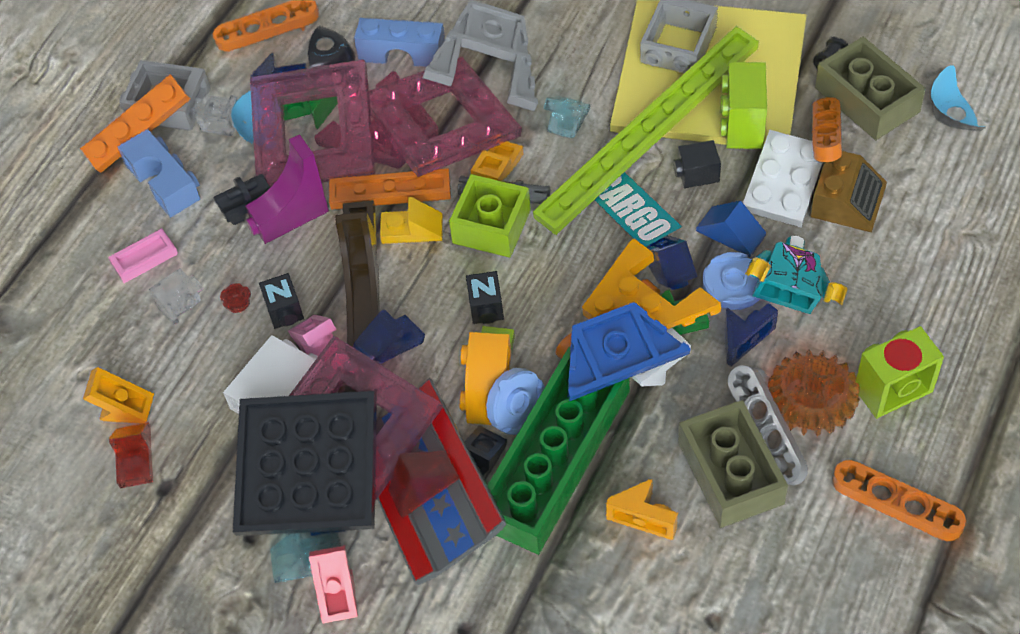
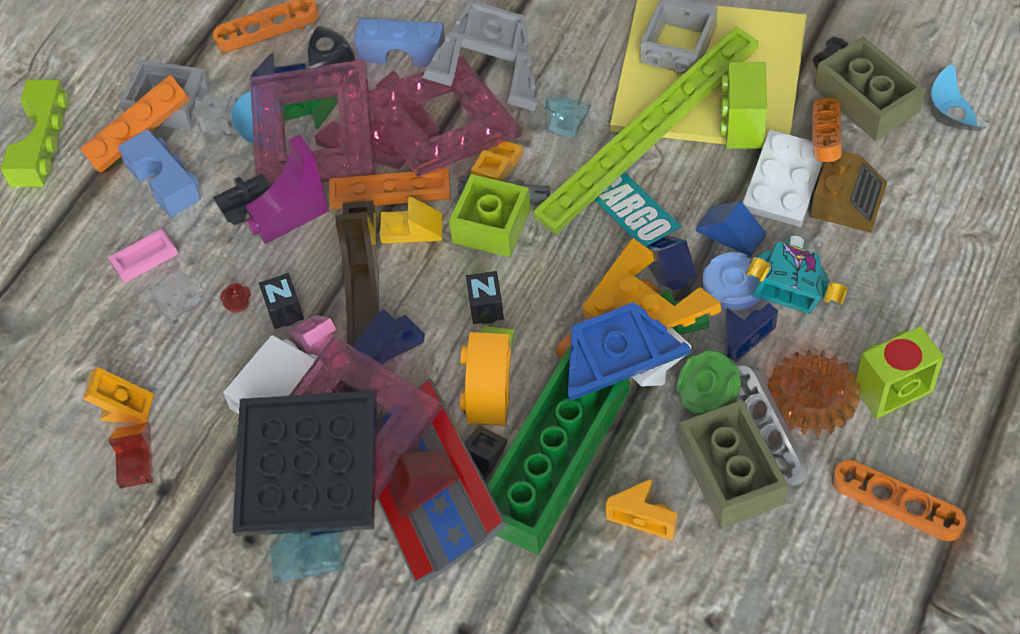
(30, 159): none -> lime arch
(333, 584): slope -> none
(513, 399): light blue tile -> none
(698, 164): black brick -> none
(708, 382): none -> bright green tile

